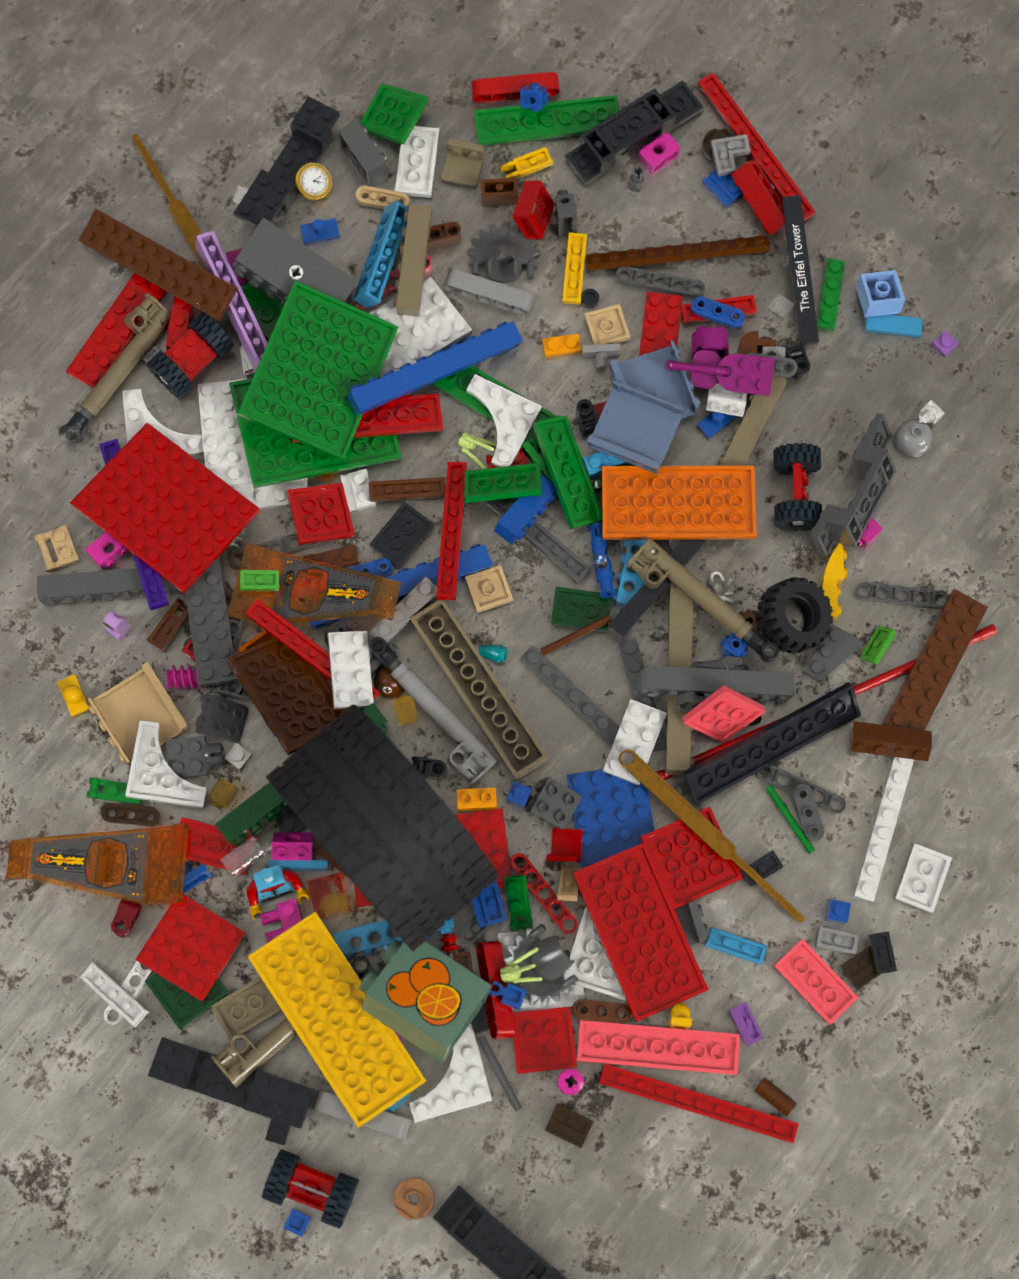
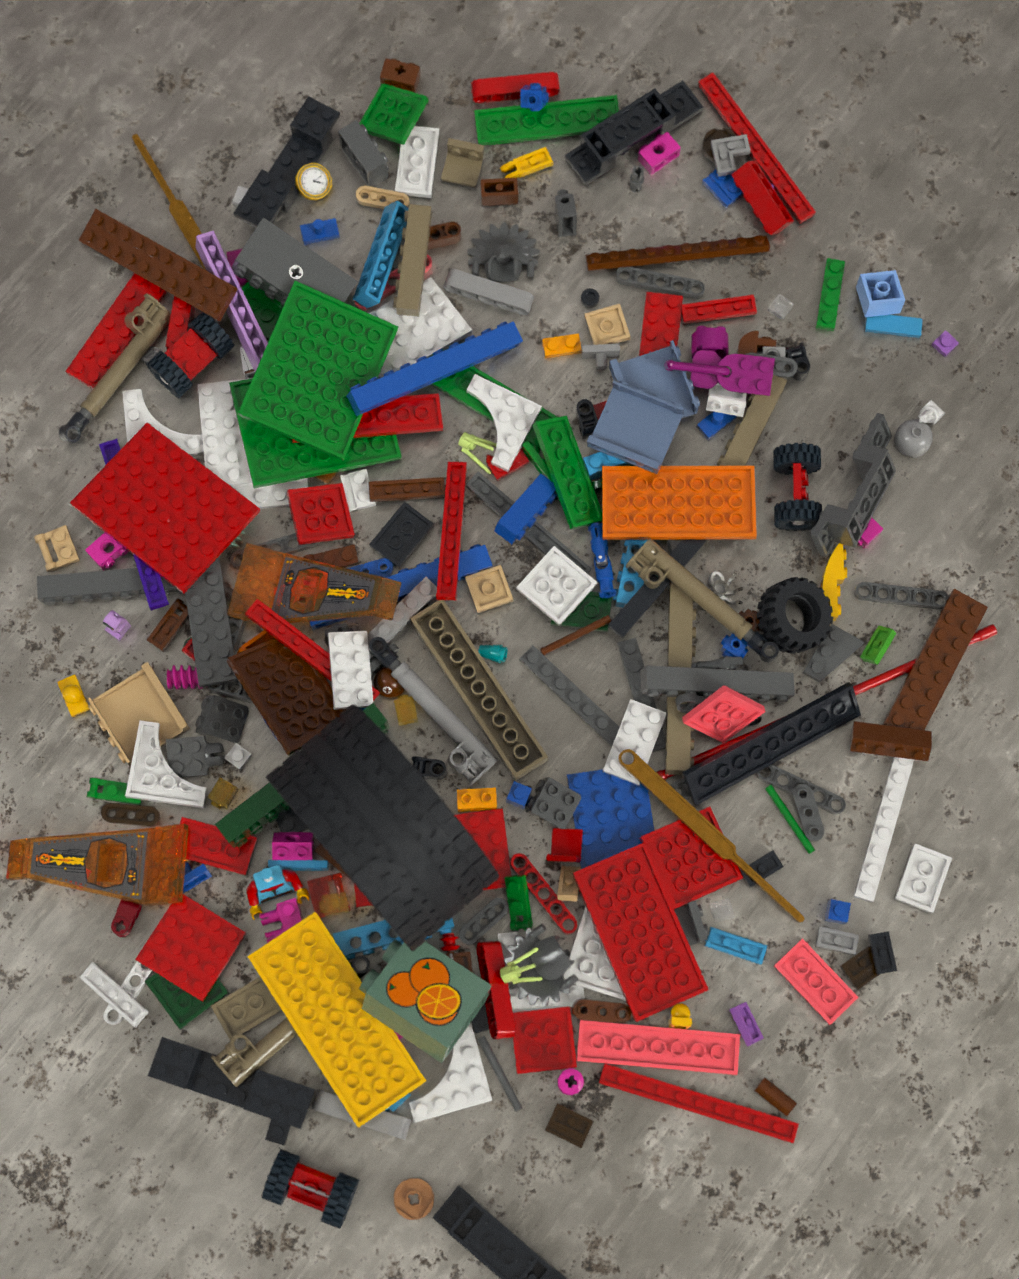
(243, 857): clear brick -> none
(259, 580): bright green plate -> none
(297, 1222): blue plate -> none
(400, 74): none -> reddish brown brick
(489, 906): blue plate -> none
(503, 482): green plate -> none
(511, 995): blue plate -> none
(535, 224): red window -> none
(556, 585): none -> white plate
(574, 268): yellow plate -> none
(724, 318): blue plate -> none
(800, 269): black tile -> none

